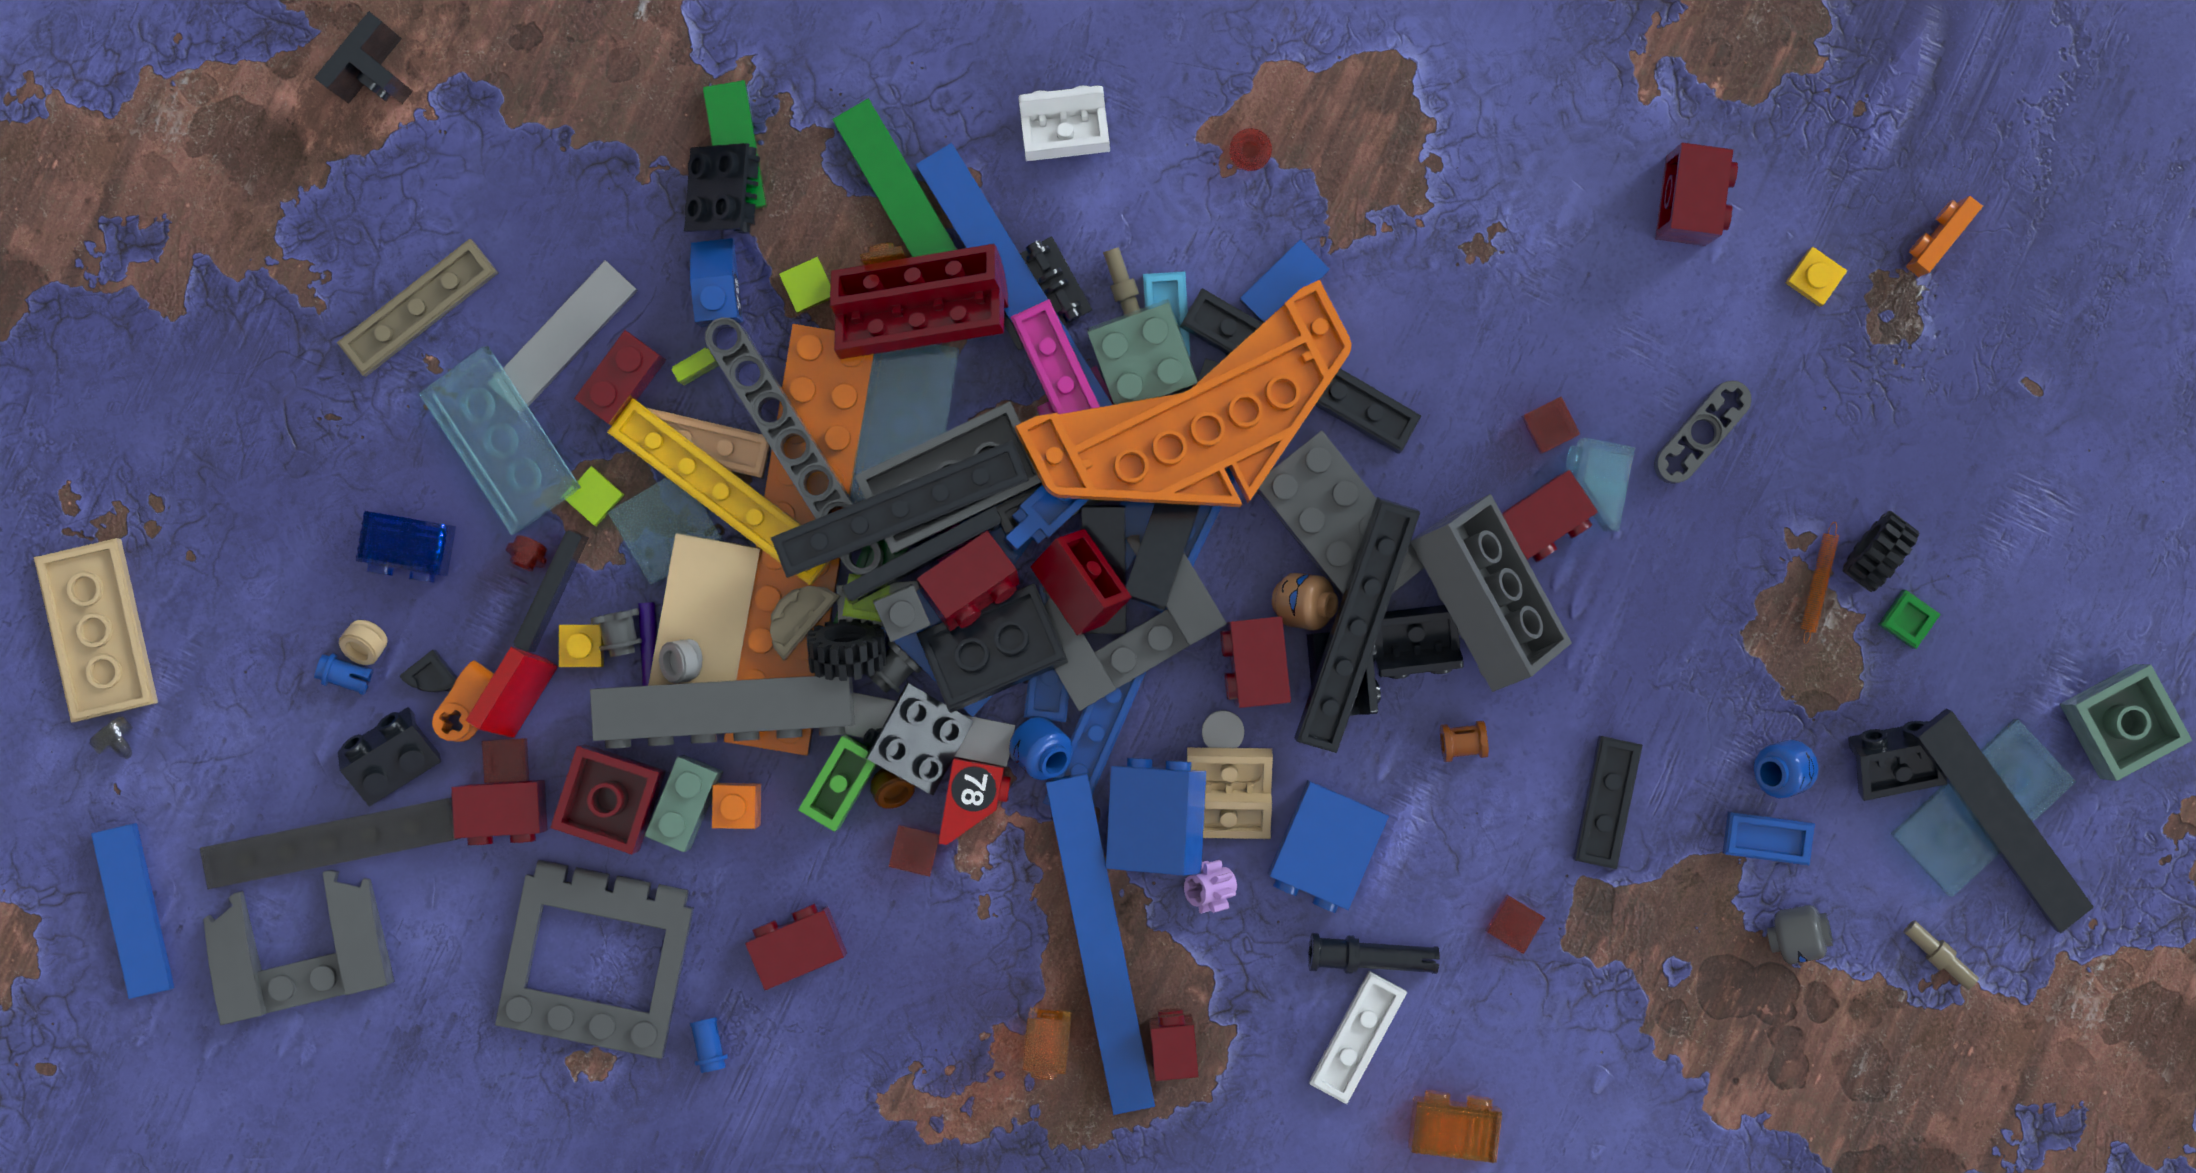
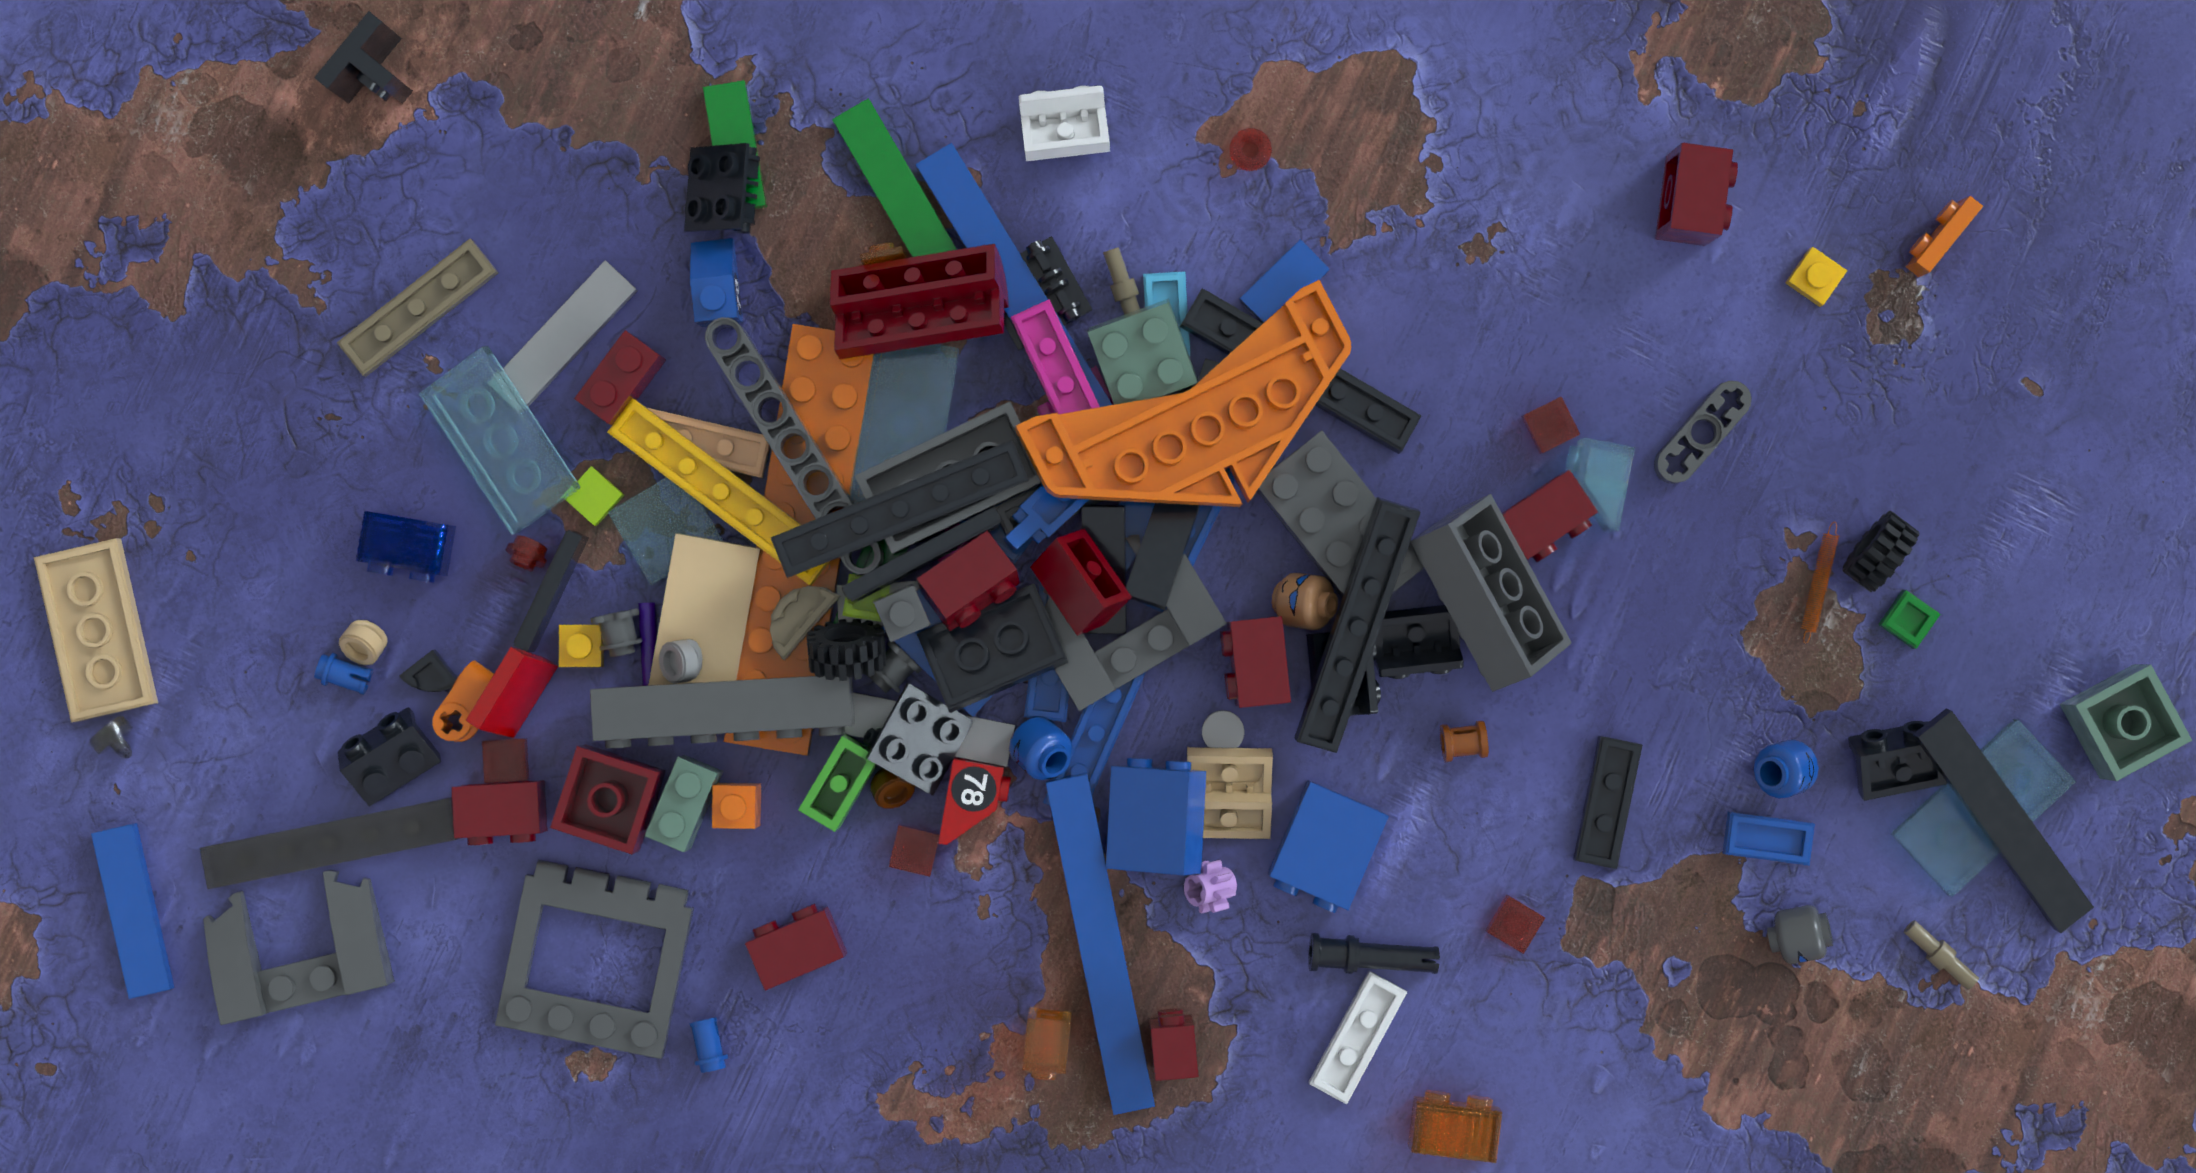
(694, 366): lime tile -> none
(806, 285): lime tile -> none

